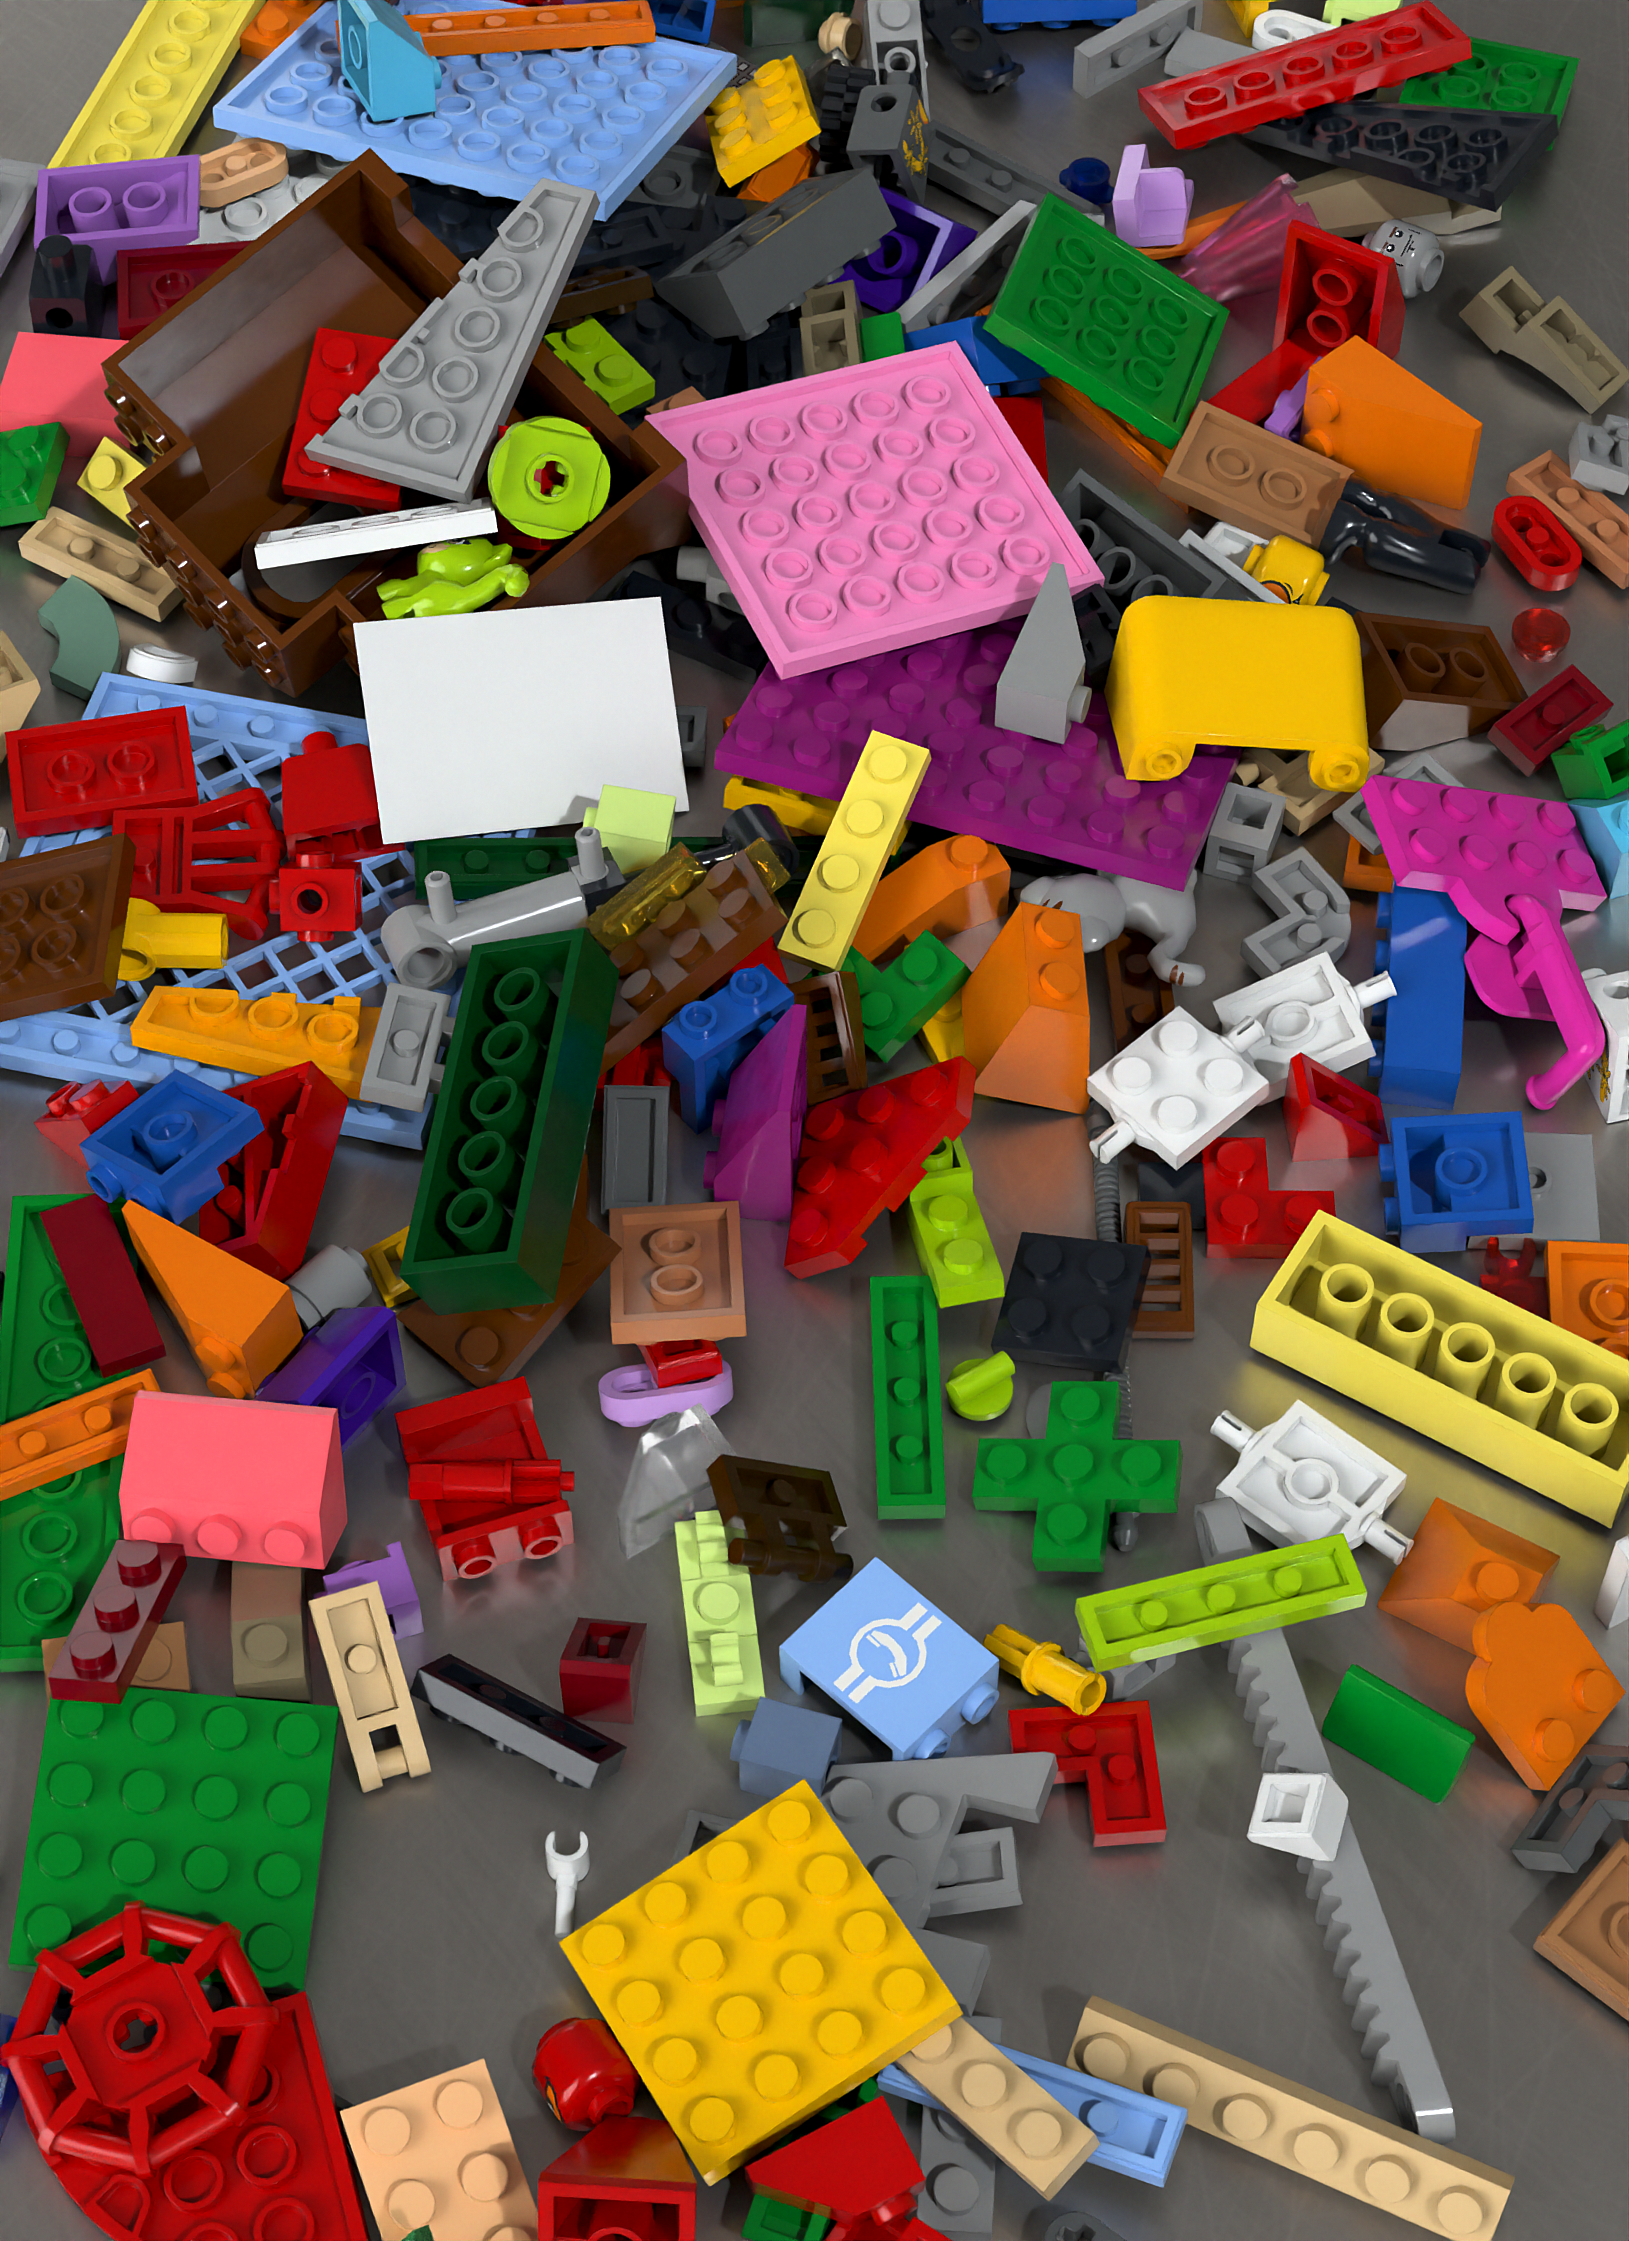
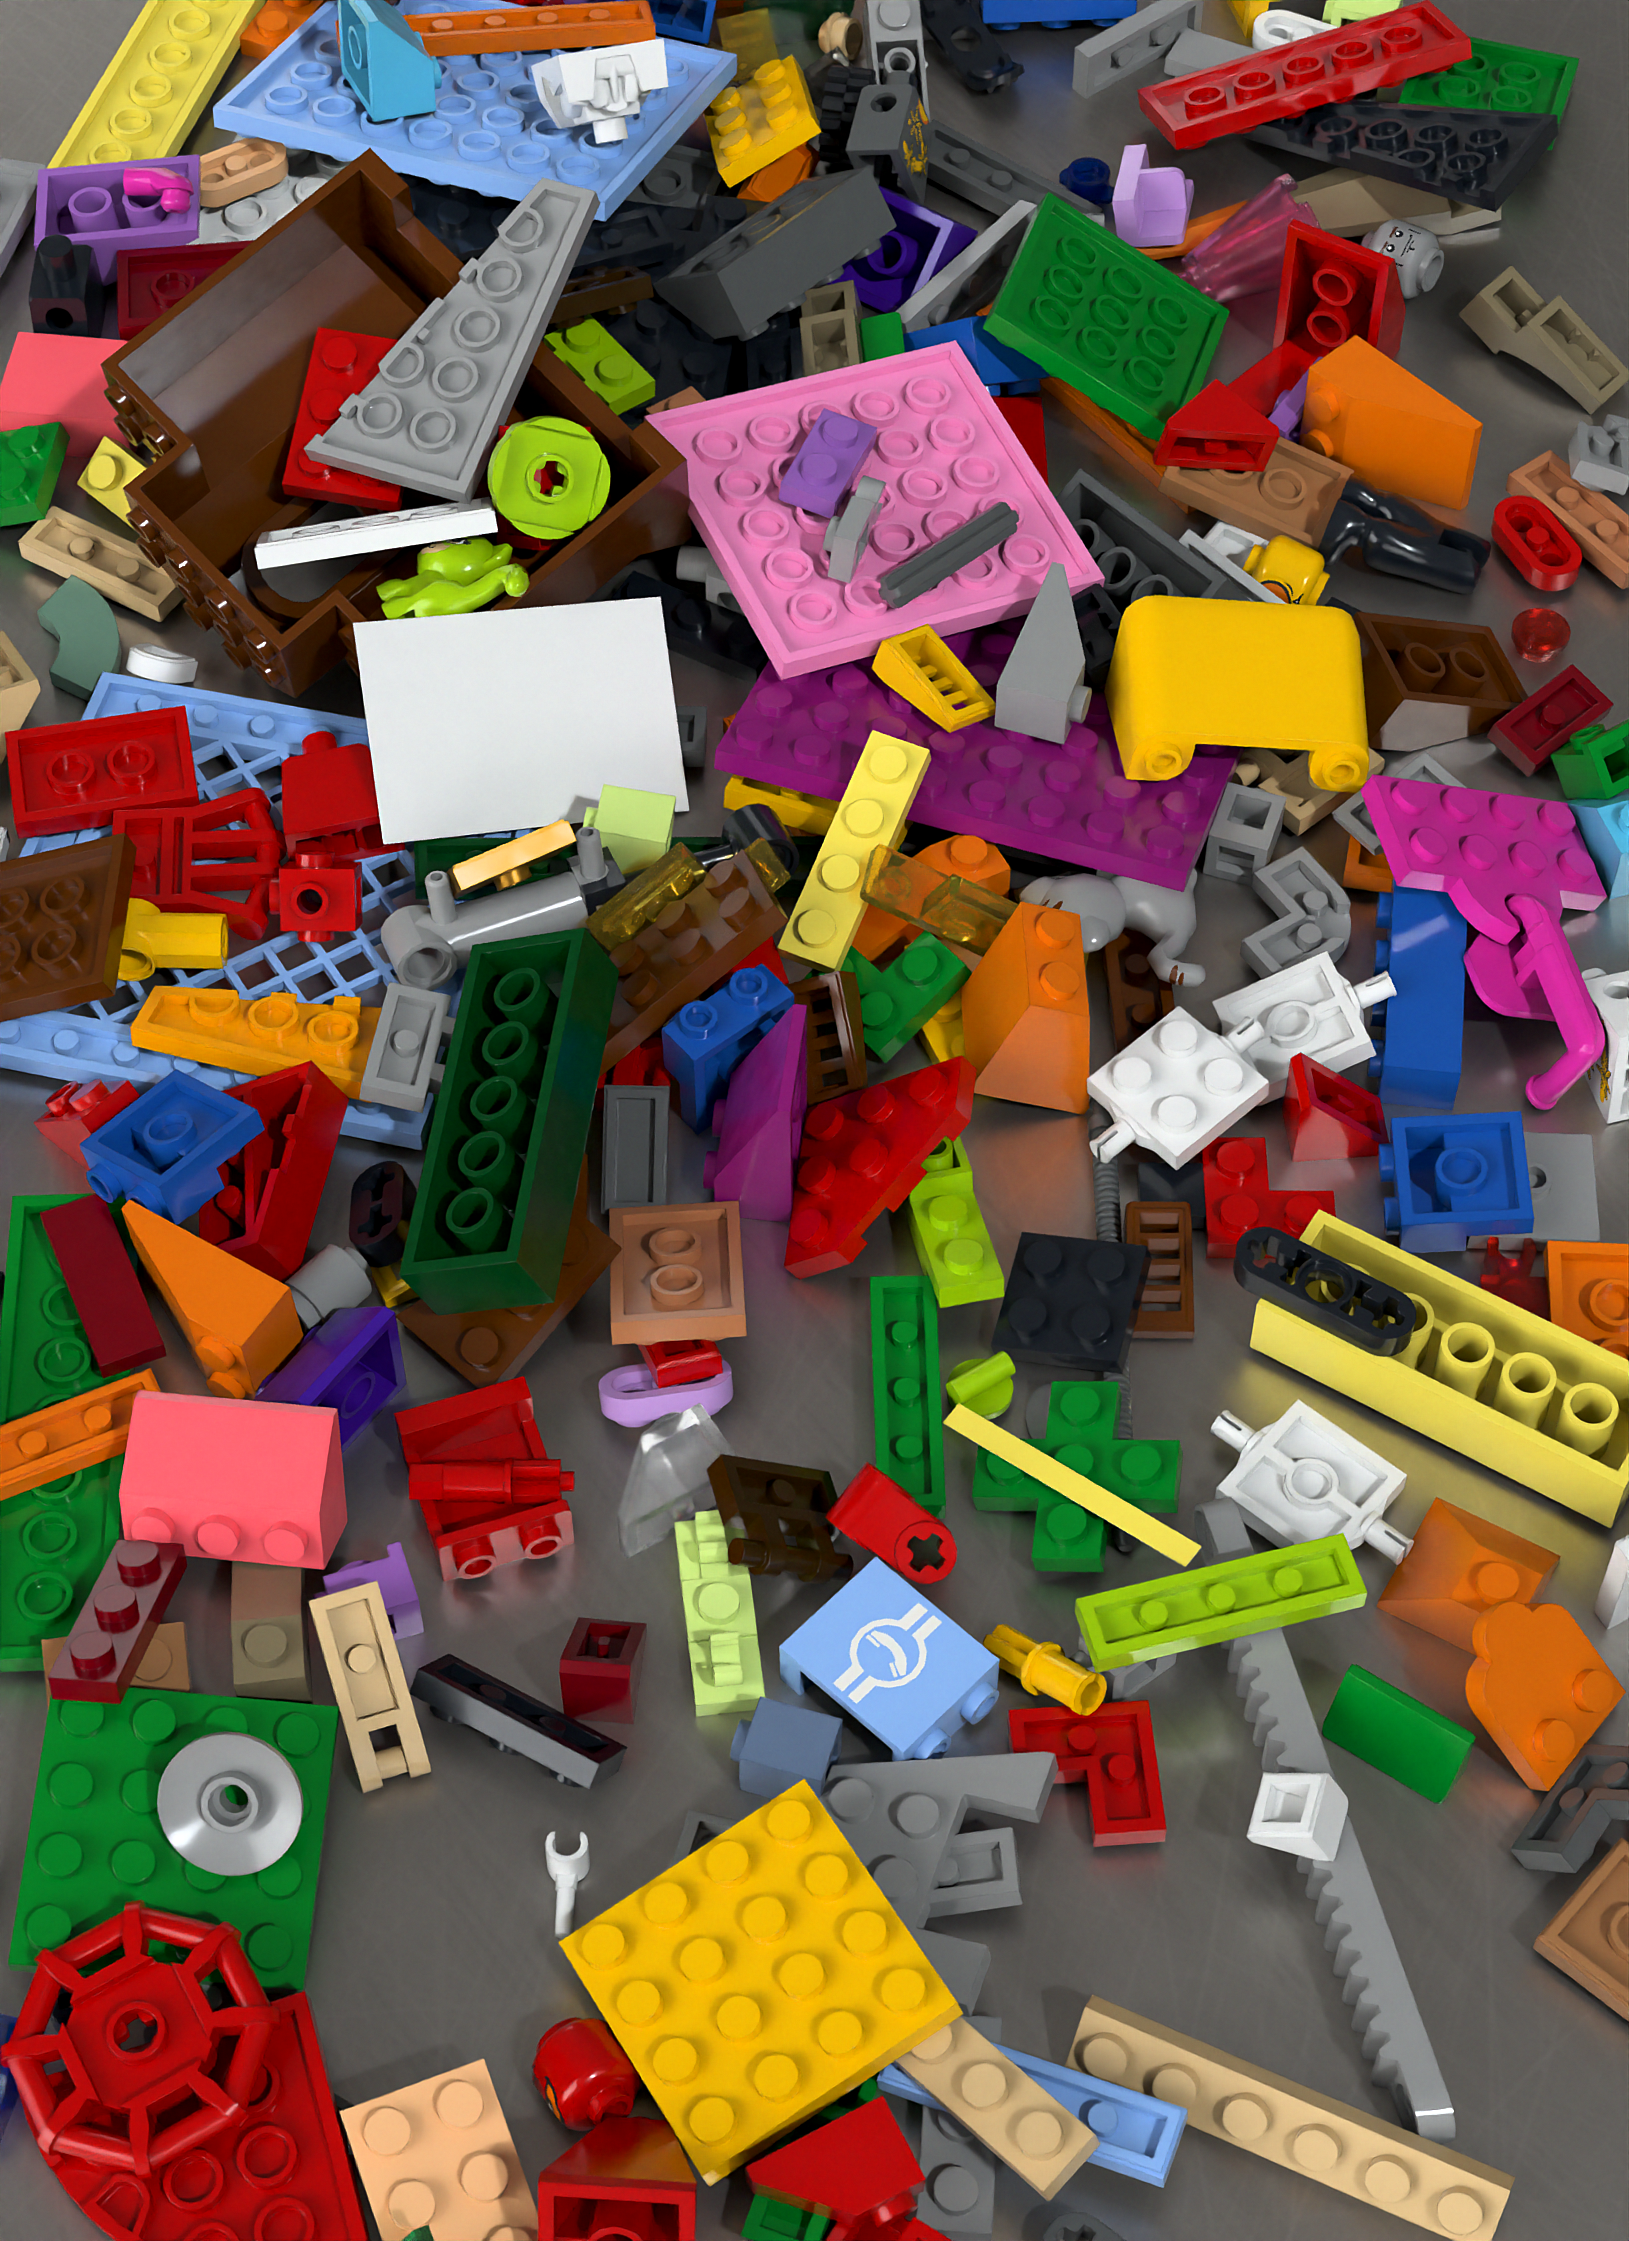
(160, 182): none -> dark pink arm
(210, 1827): none -> light grey dish
(381, 1213): none -> black beam
(510, 862): none -> plate
(601, 86): none -> white brick
(752, 39): none -> clear yellow panel
(827, 463): none -> medium lavender plate
(849, 535): none -> light grey plate
(885, 1518): none -> red piece
(920, 654): none -> yellow slope
(936, 901): none -> clear yellow bracket
(948, 555): none -> dark grey axle
(1073, 1485): none -> light yellow sticker
(1217, 433): none -> red slope
(1331, 1317): none -> black beam

